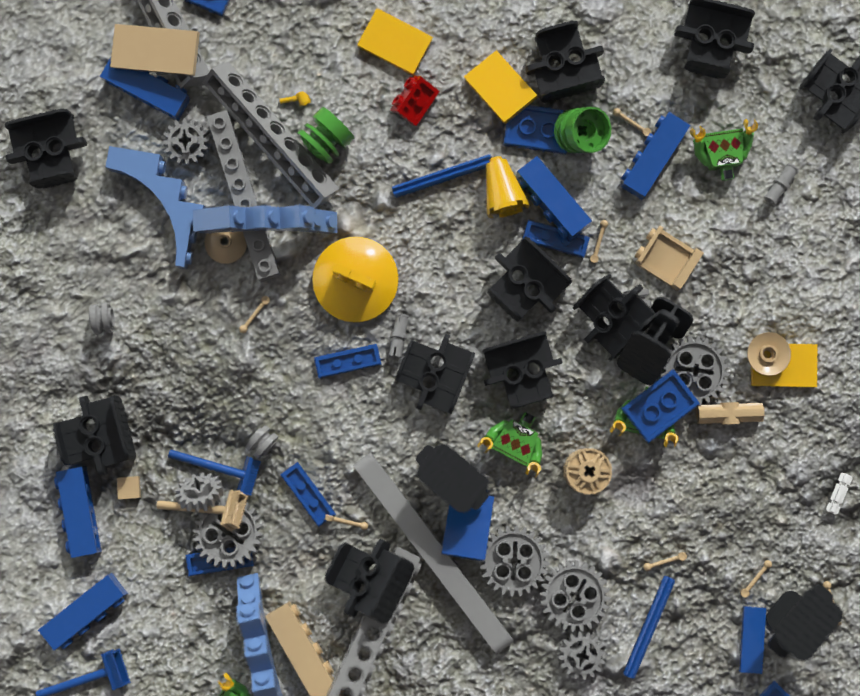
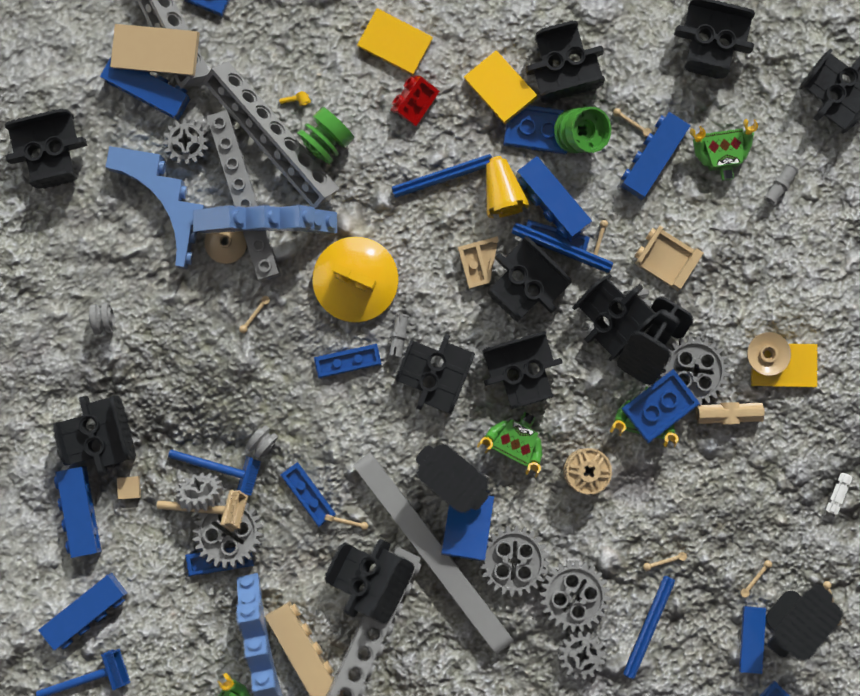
(478, 261): none -> tan wing
(563, 248): none -> blue axle

